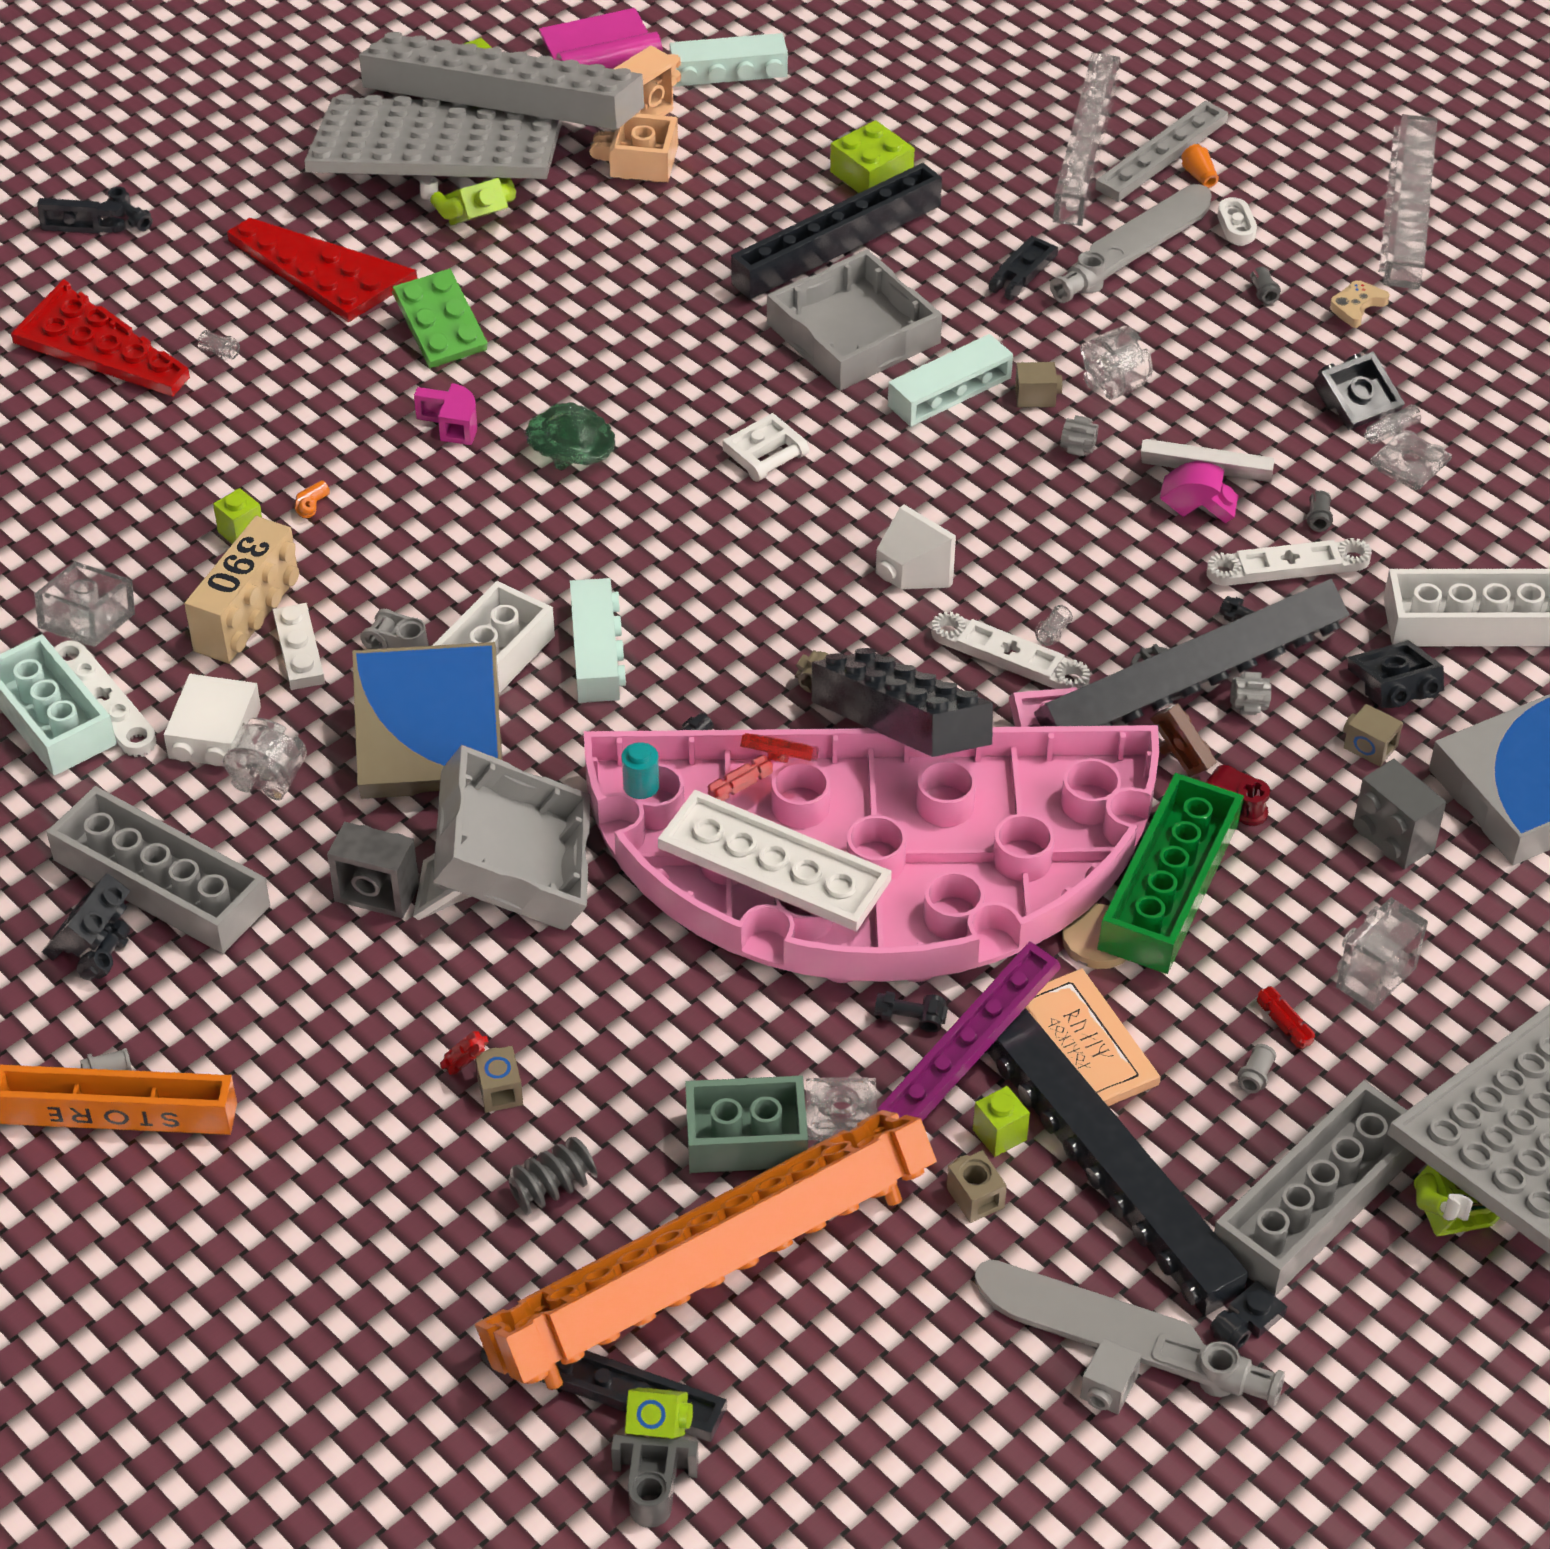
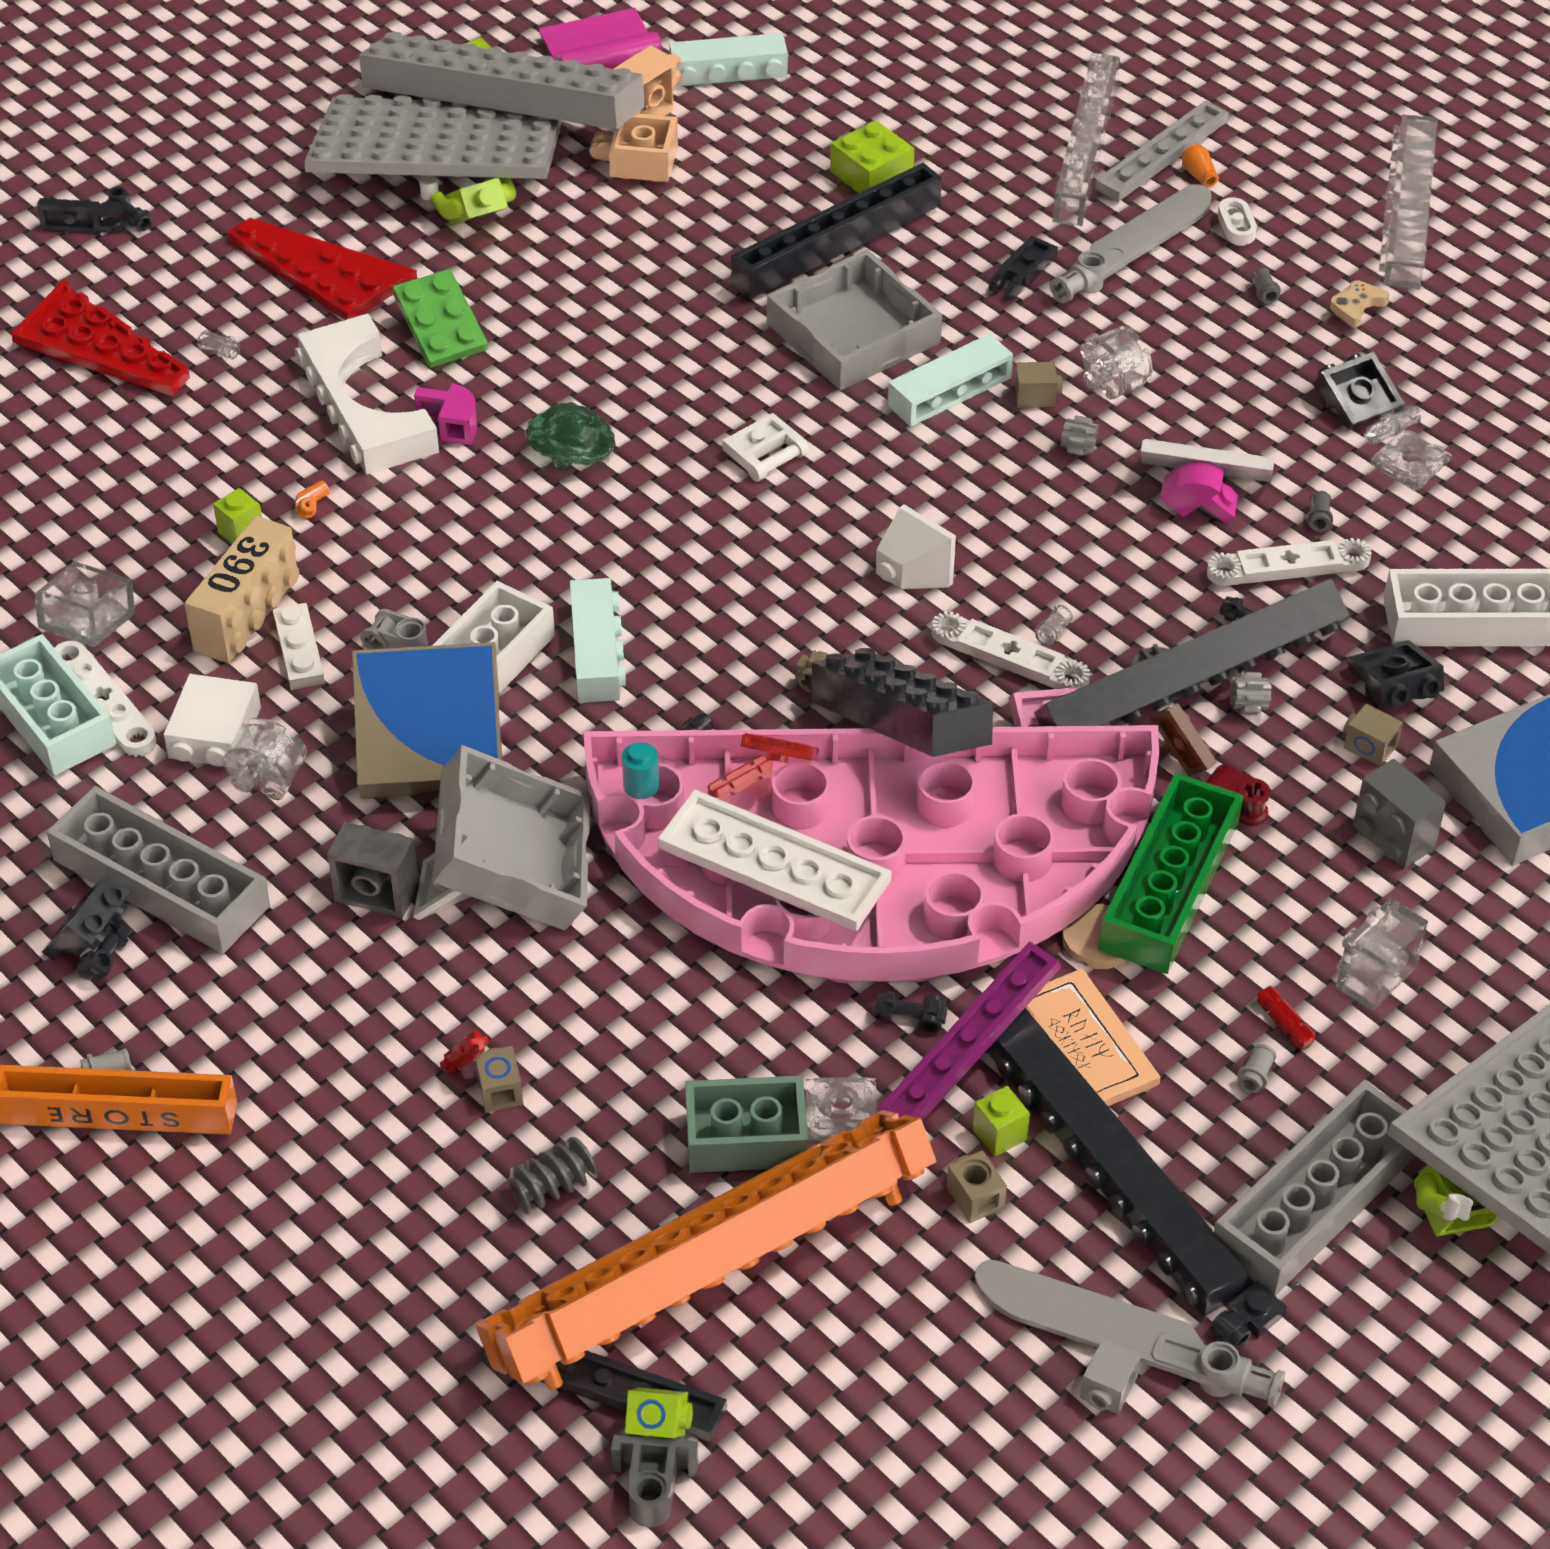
(374, 436): none -> white arch

